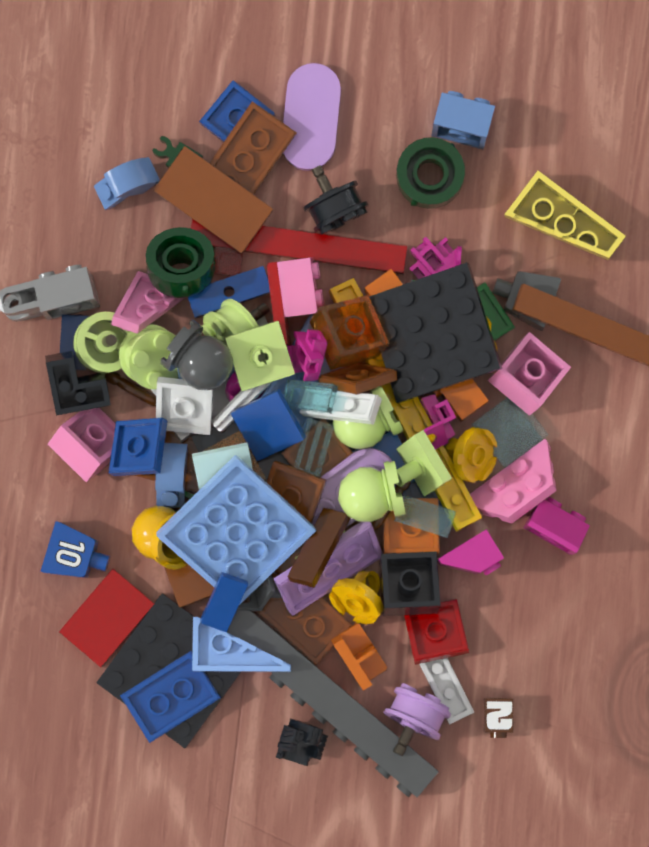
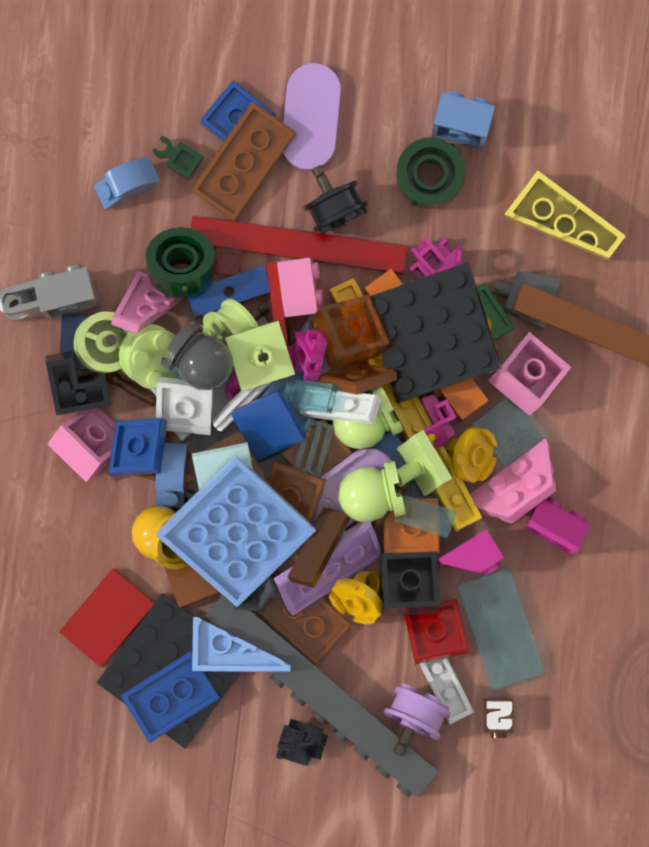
(72, 553): blue torso -> none
(213, 199): dark orange tile -> none
(224, 602): blue tile -> none
(359, 655): orange panel -> none
(500, 629): none -> clear light blue tile

